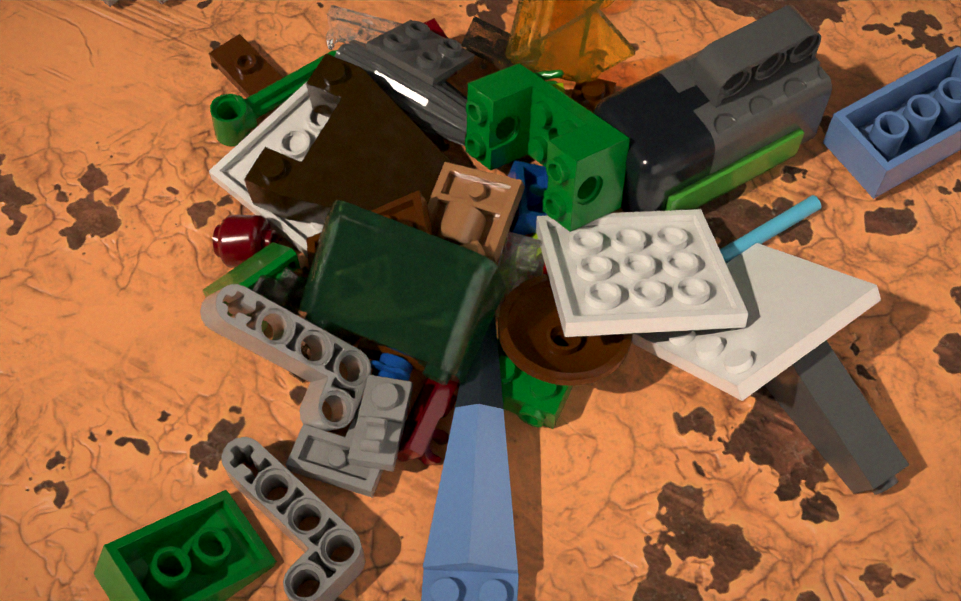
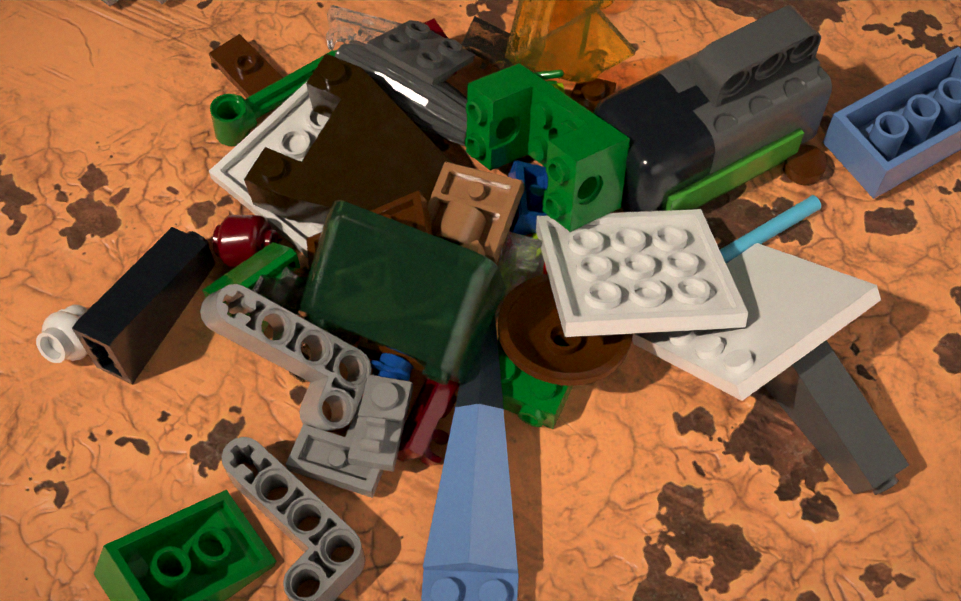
(57, 337): none -> white animal
(144, 304): none -> black slope
(806, 165): none -> reddish brown tile

